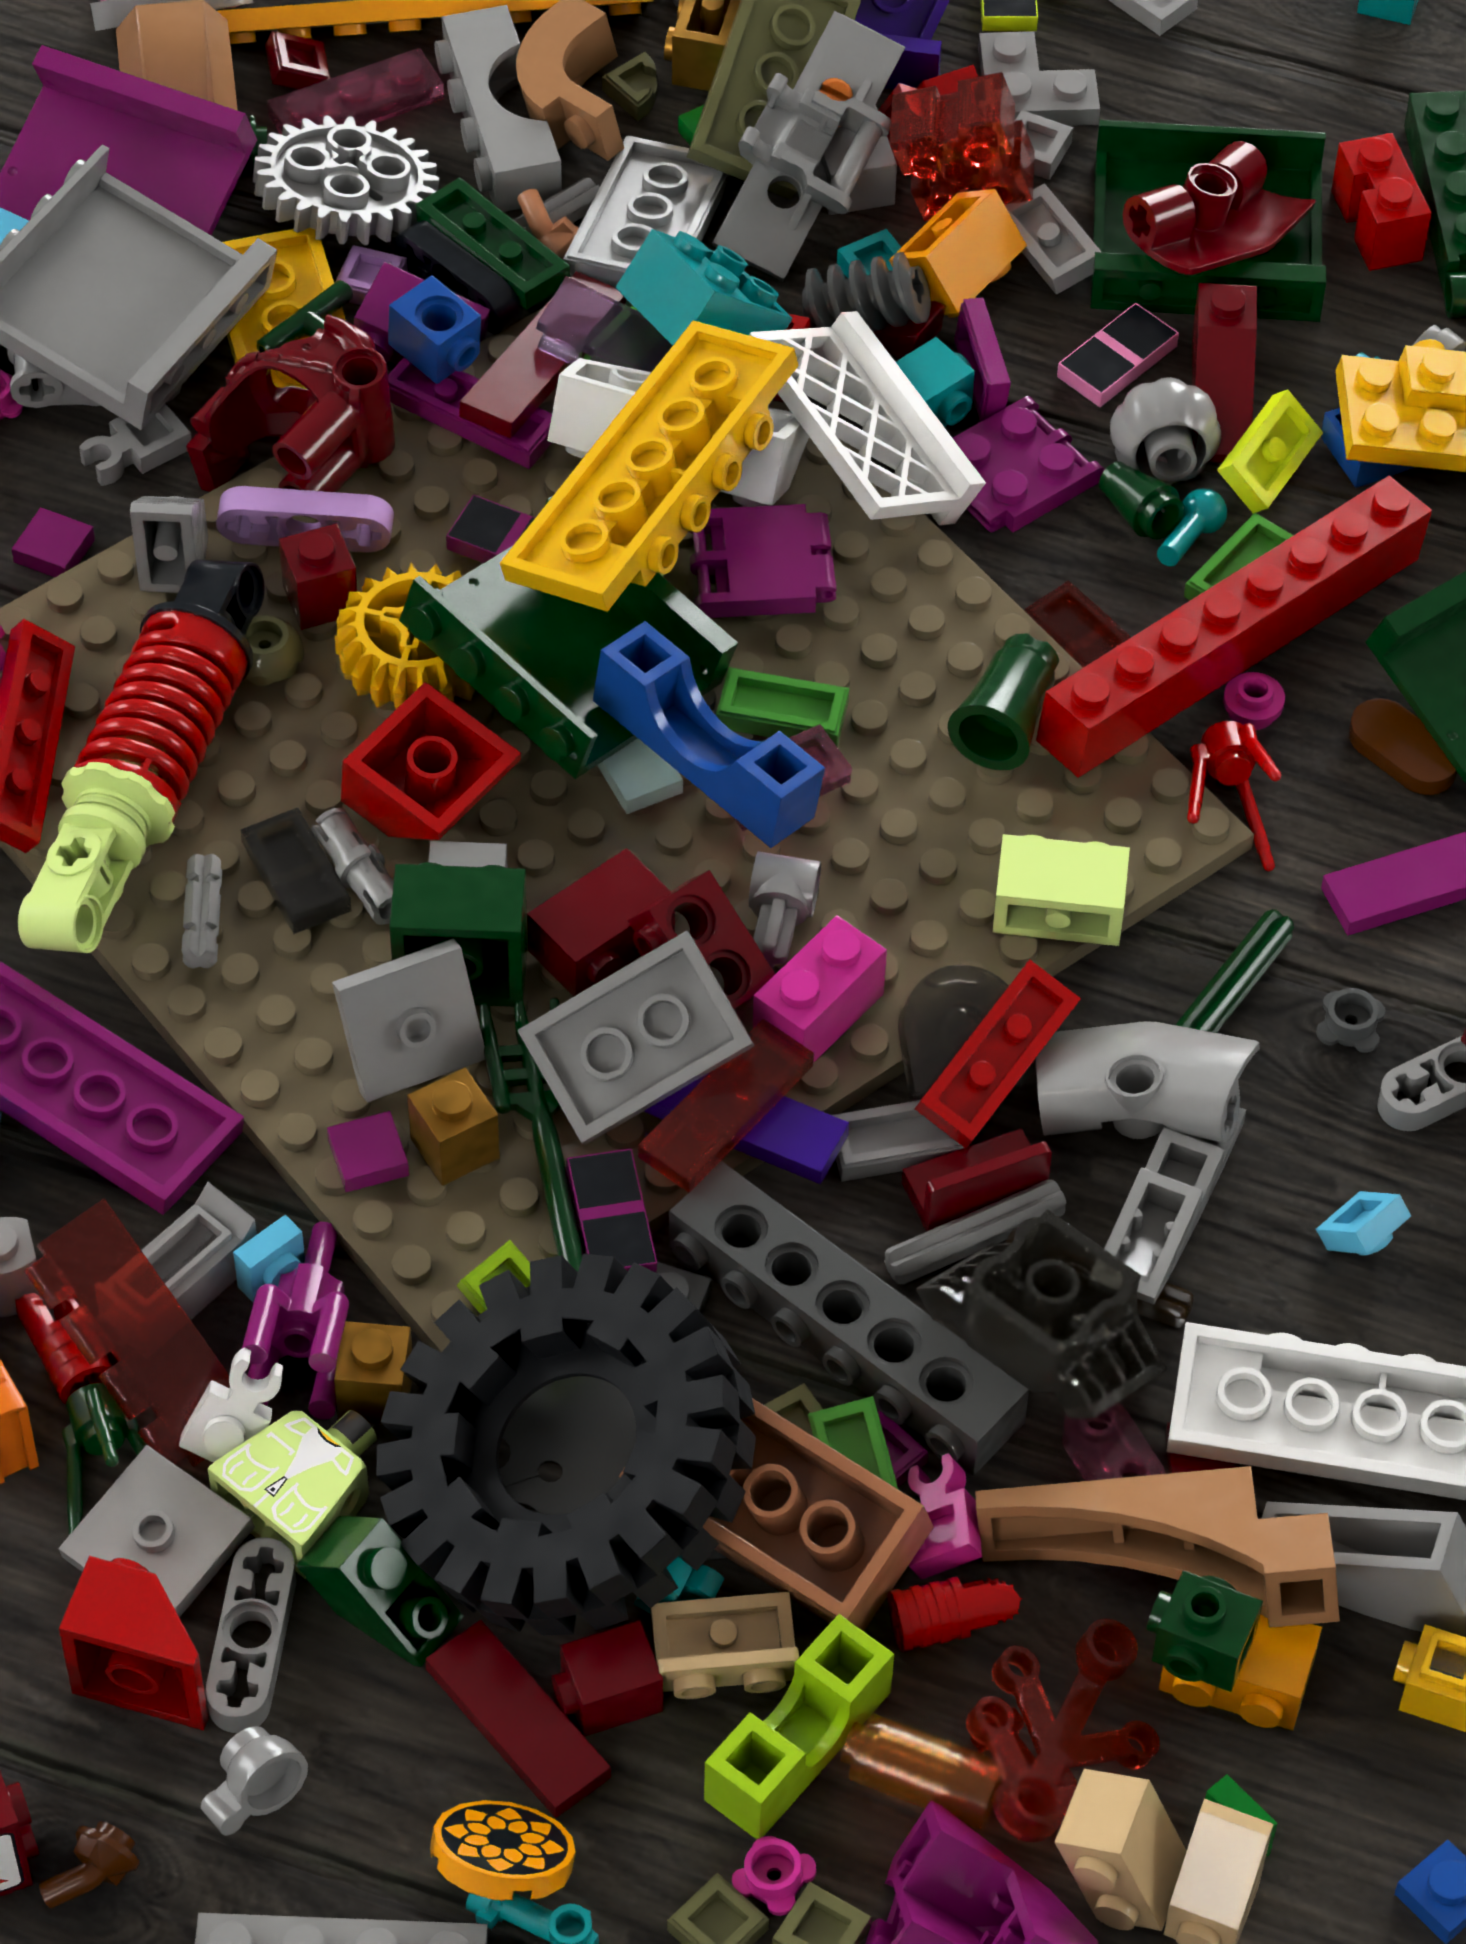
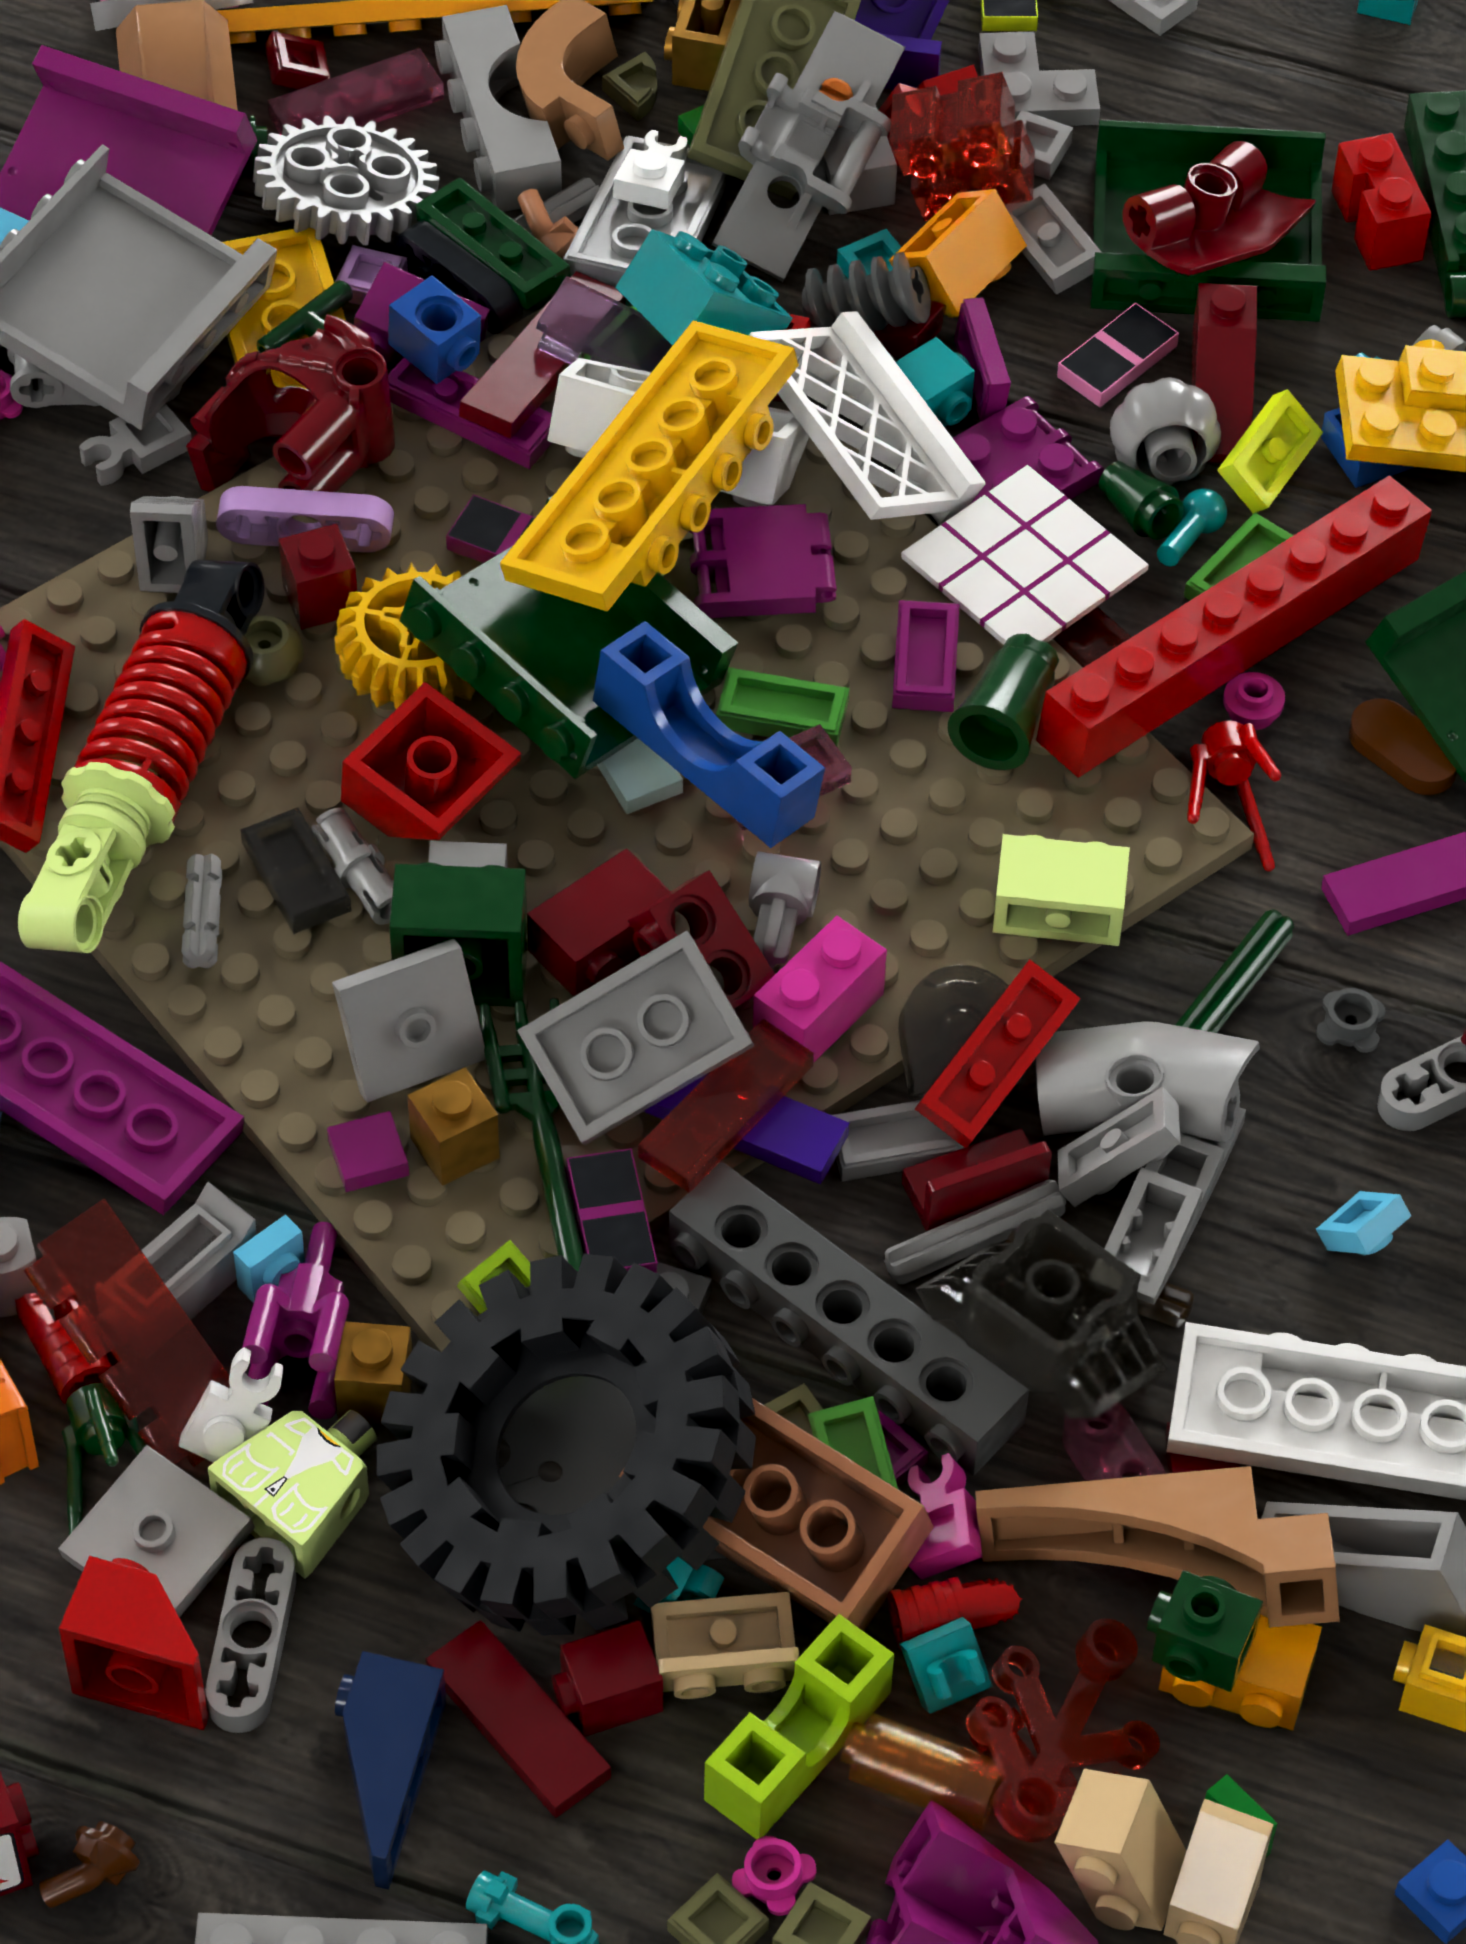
(52, 543): magenta tile -> none
(260, 1778): light grey piece -> none
(379, 1587): dark green slope -> none
(390, 1729): none -> dark blue slope
(502, 1849): light orange tile -> none
(652, 174): none -> white plate
(925, 656): none -> magenta tile
(946, 1665): none -> teal tile
(1024, 559): none -> white piece
(1119, 1147): none -> light grey plate

